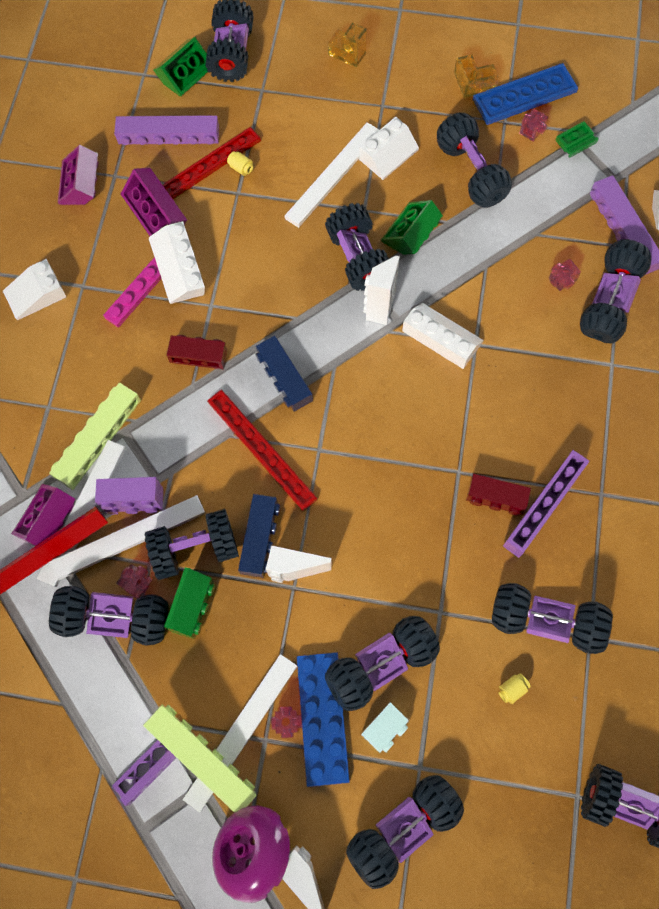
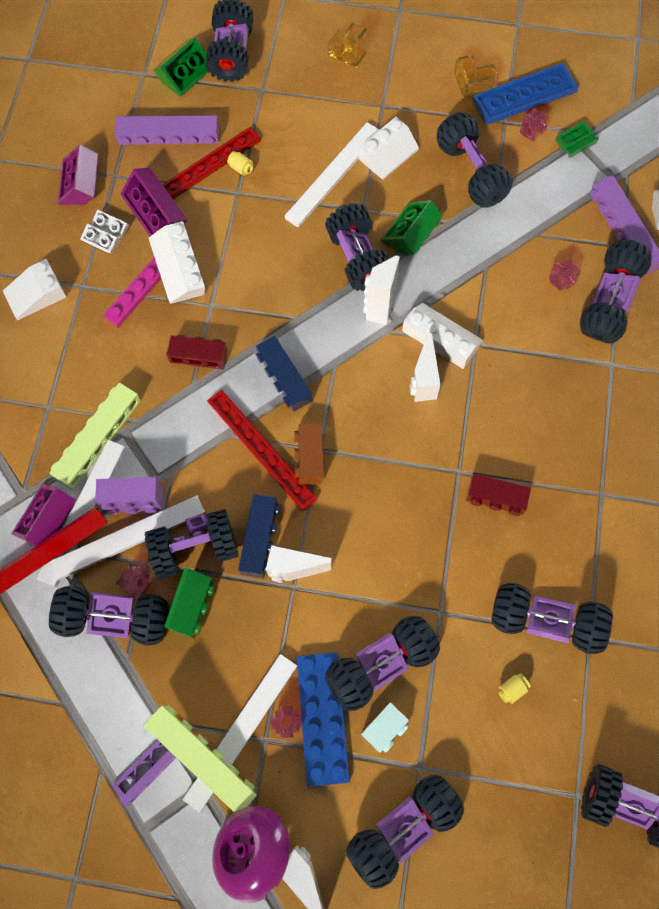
(104, 232): none -> white slope
(196, 524): none -> medium lavender slope
(309, 454): none -> dark orange brick
(426, 381): none -> white slope
(546, 504): medium lavender brick -> none

